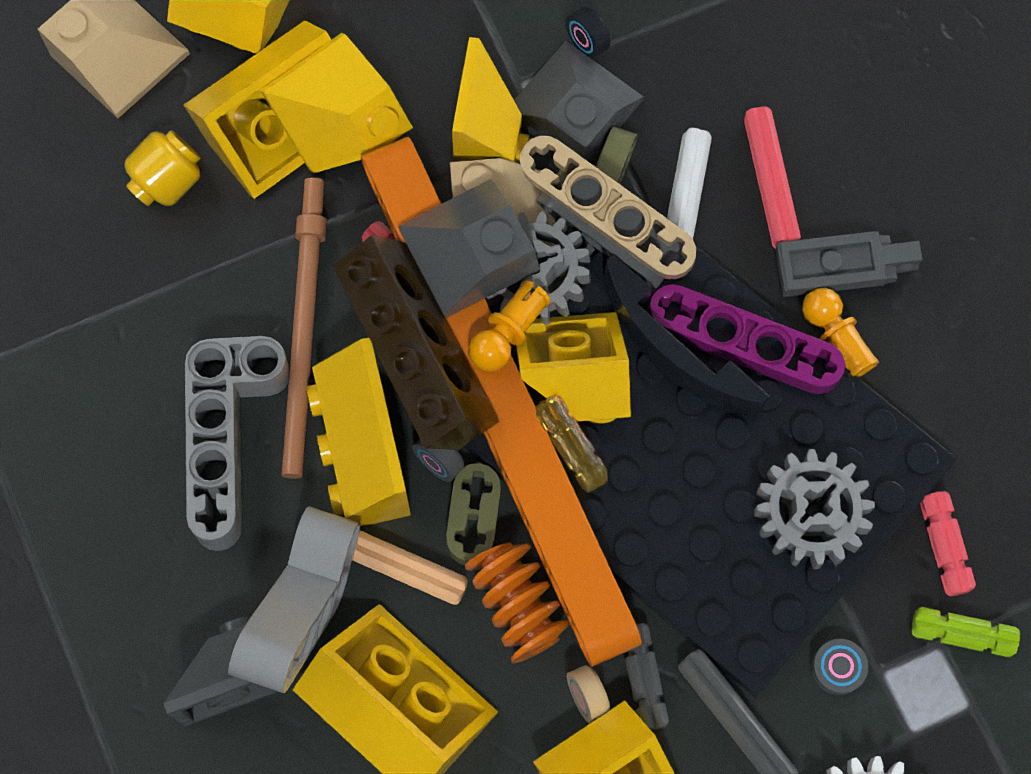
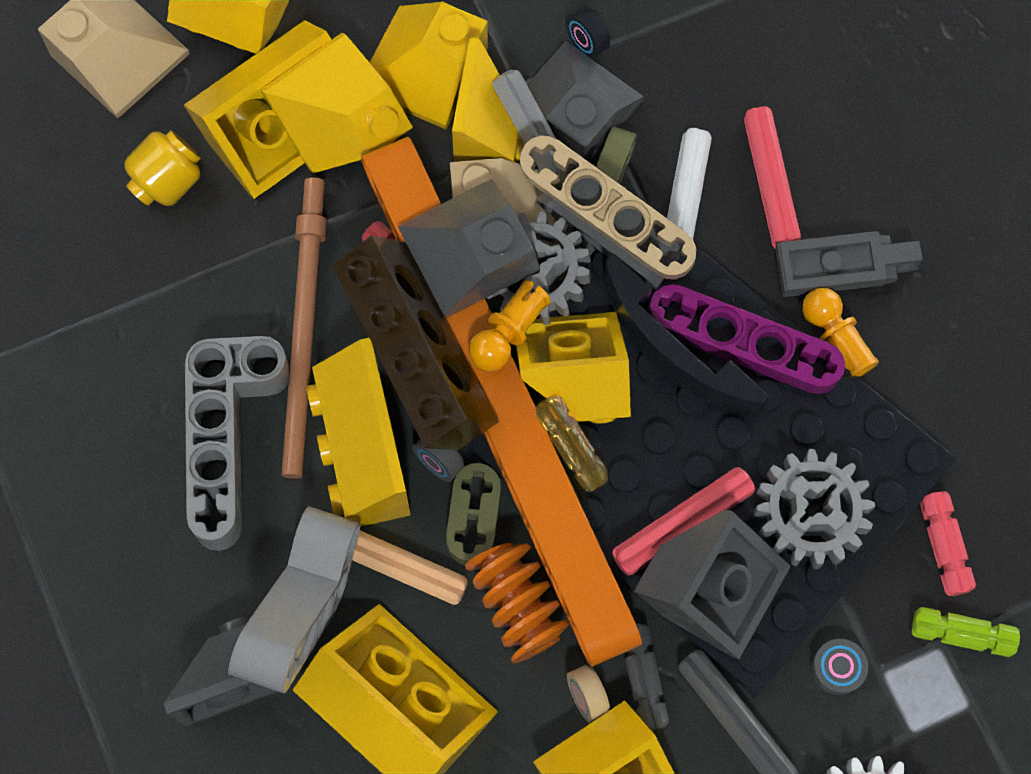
(426, 57): none -> yellow slope
(524, 113): none -> light grey axle
(714, 581): none -> dark grey slope
(718, 496): none -> coral axle

